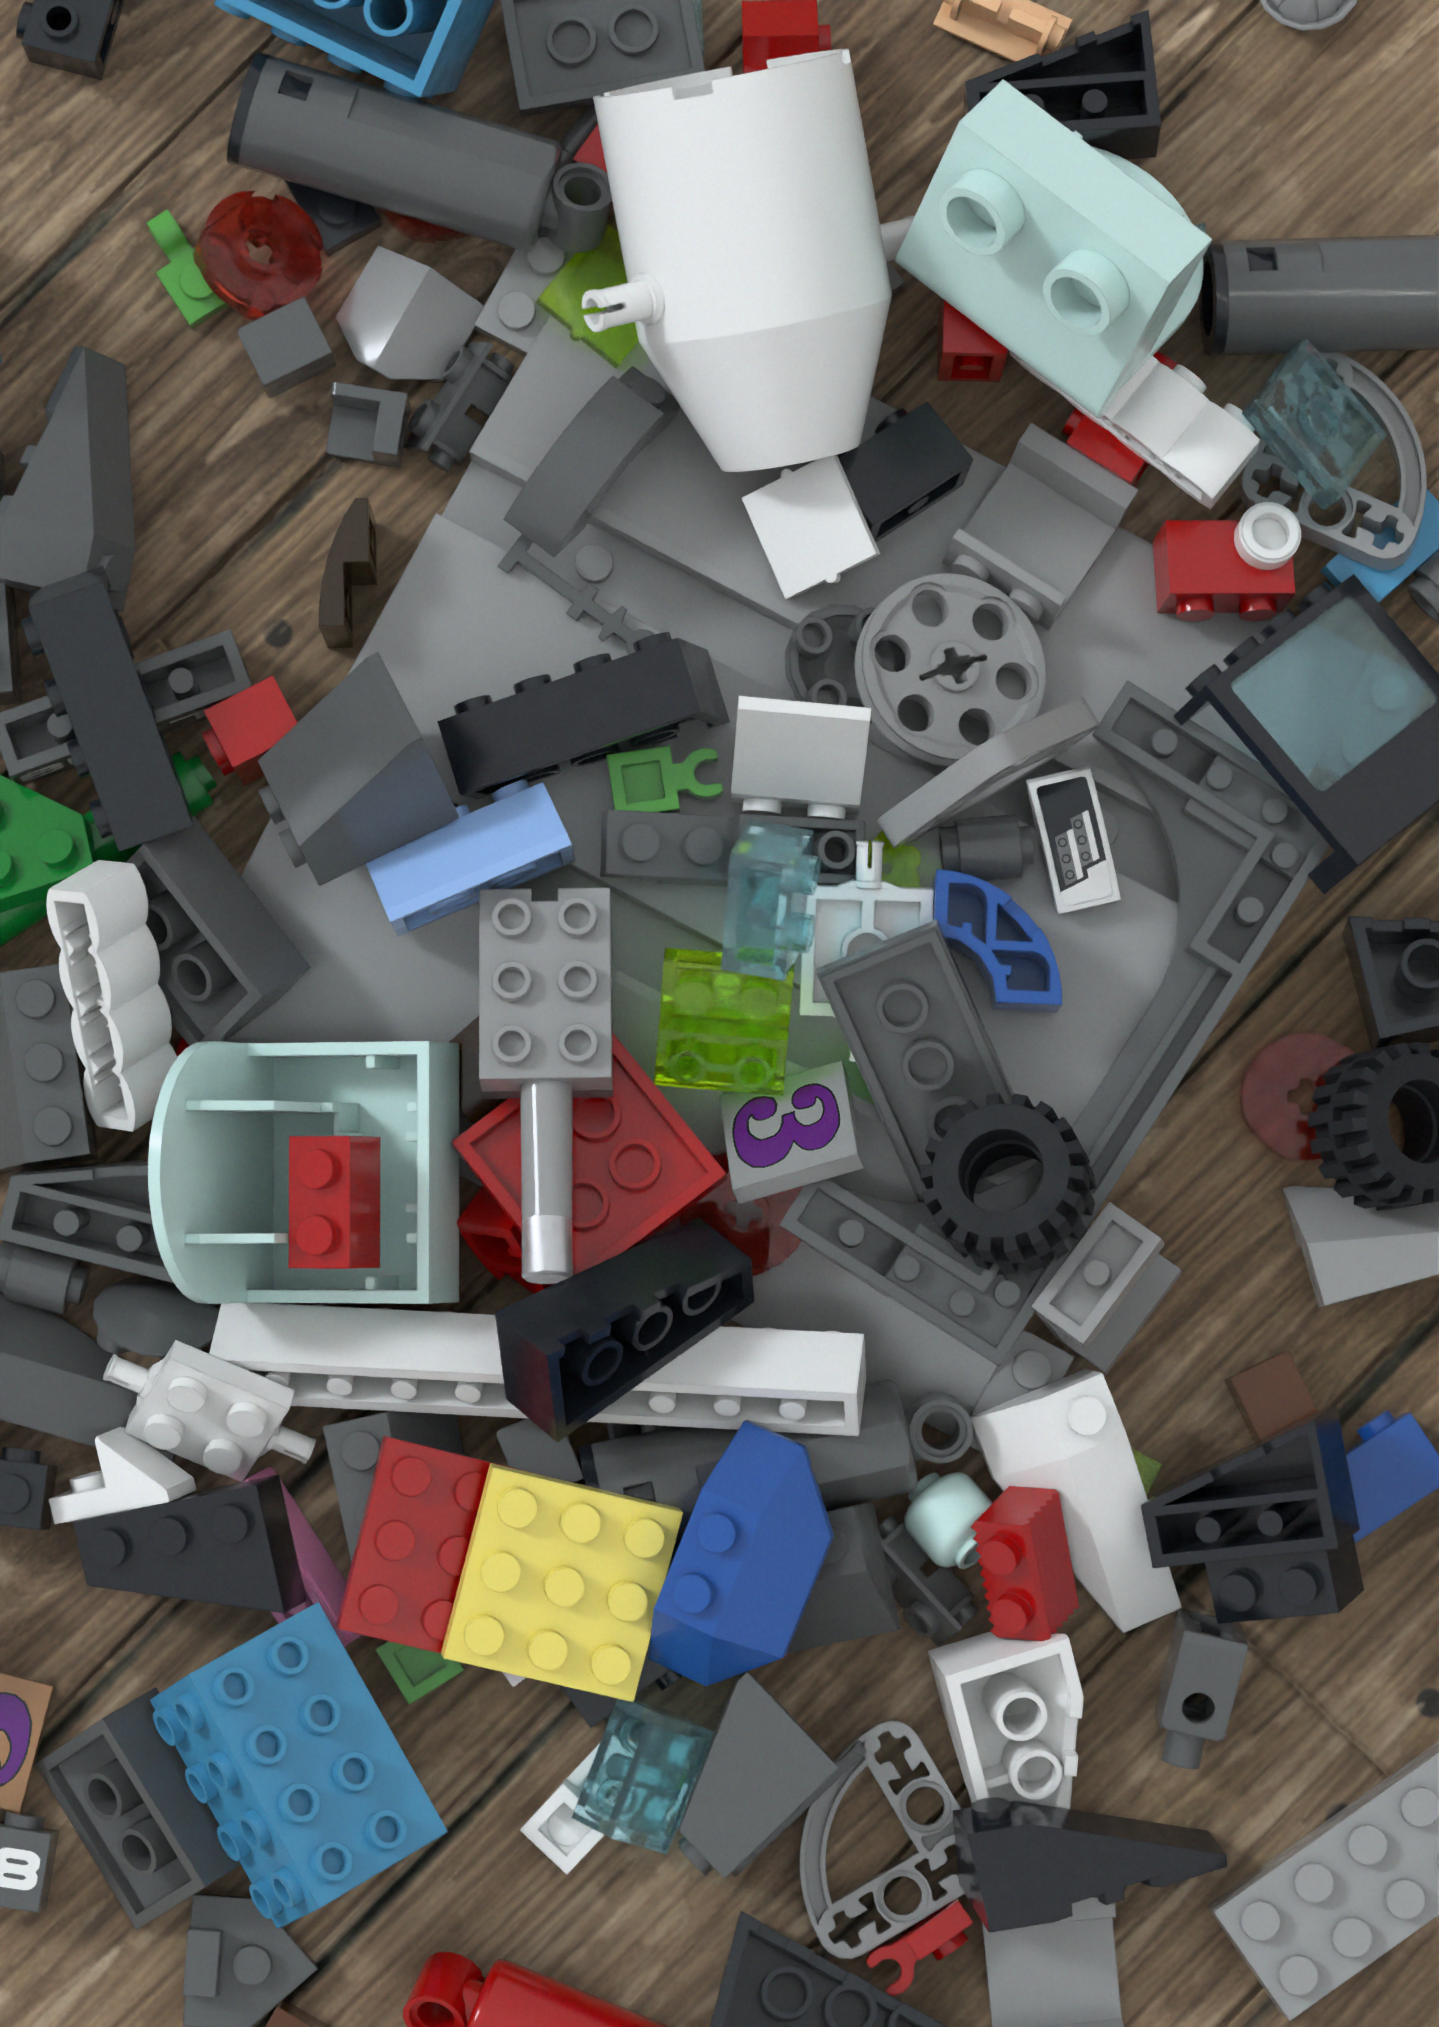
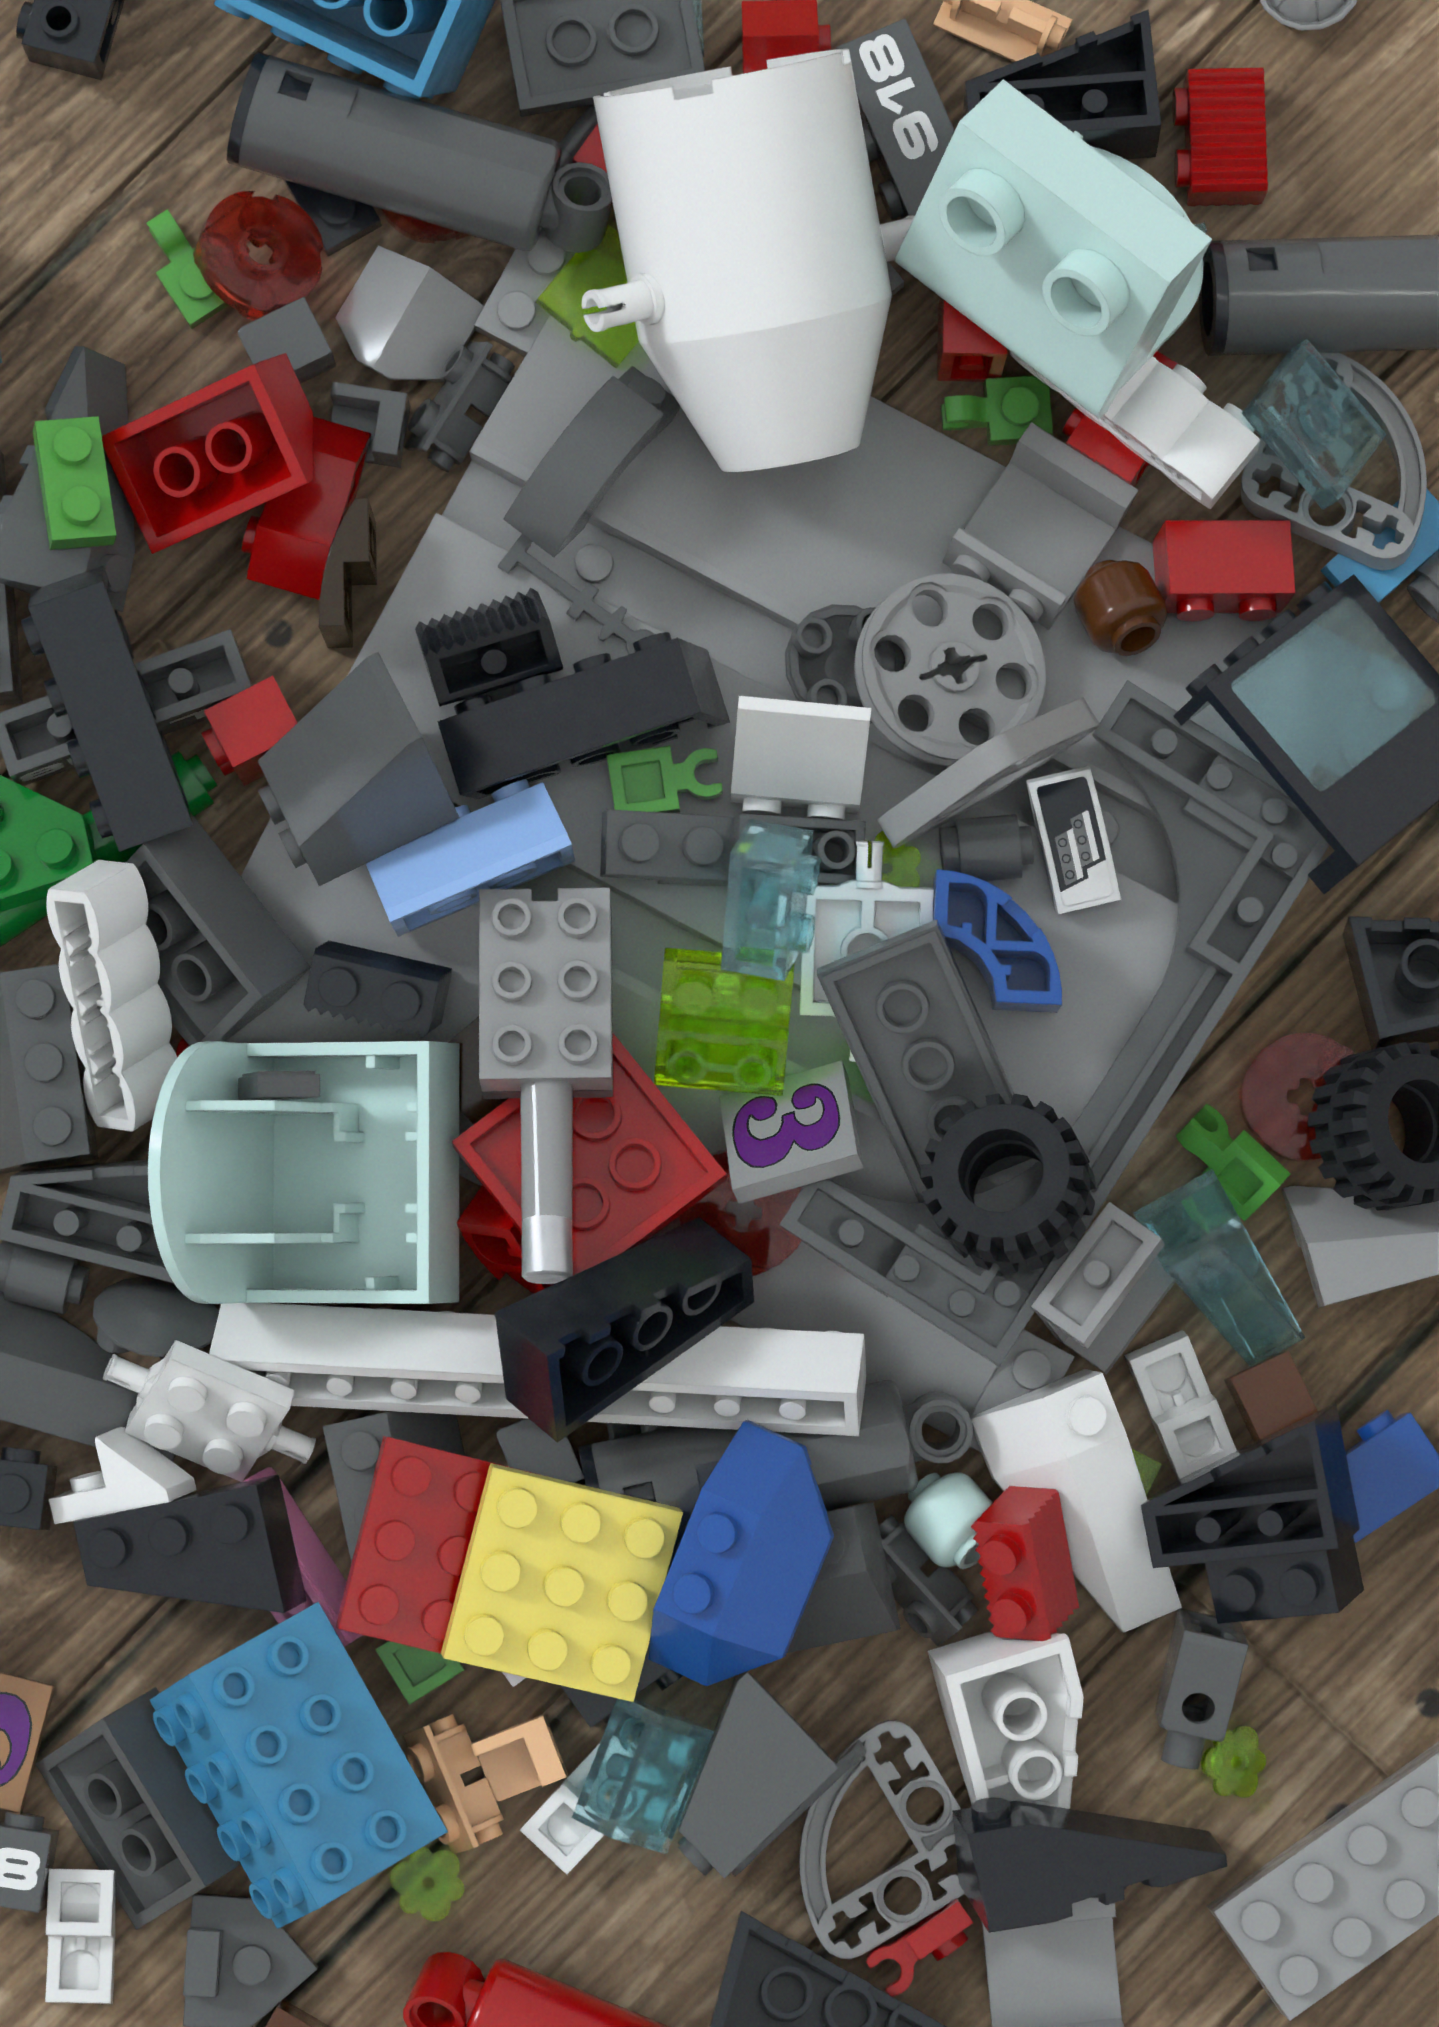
(74, 483): none -> bright green plate
(80, 1936): none -> white slope
(215, 452): none -> red slope
(278, 1085): none -> dark grey tile
(299, 527): none -> red brick
(334, 1202): red brick -> none
(377, 988): none -> black brick
(433, 1902): none -> clear neon green plant
(438, 1766): none -> light nougat hinge
(488, 647): none -> black brick
(520, 1758): none -> light nougat panel
(810, 526): white piece -> none
(899, 115): none -> dark grey brick
(905, 468): black brick -> none
(1004, 410): none -> bright green plate
(1120, 607): none -> reddish brown head
(1180, 1404): none -> white slope
(1220, 1267): none -> clear light blue slope
(1223, 136): none -> red brick
(1234, 1763): none -> clear neon green plant
(1240, 1164): none -> bright green plate
(1267, 536): white tile -> none

